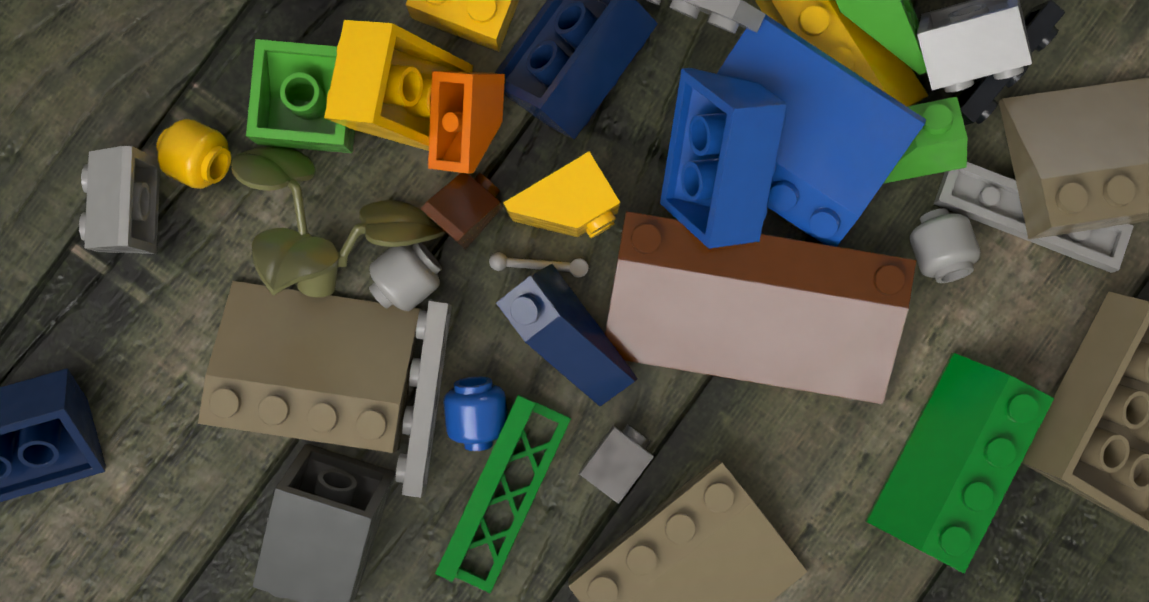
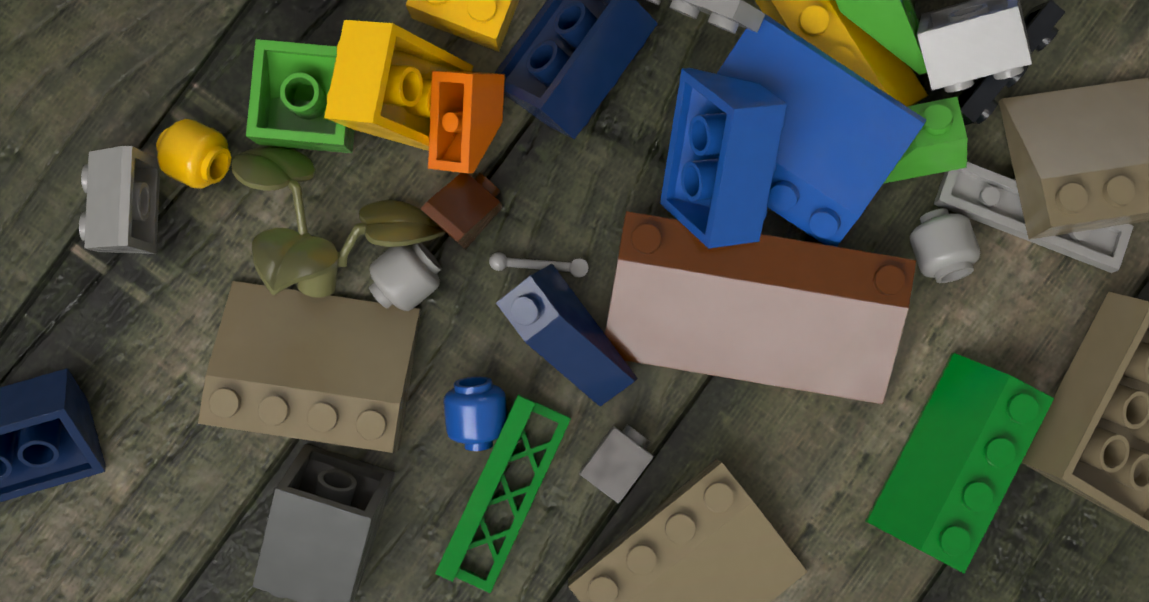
(421, 418): light grey plate -> none
(568, 200): yellow slope -> none

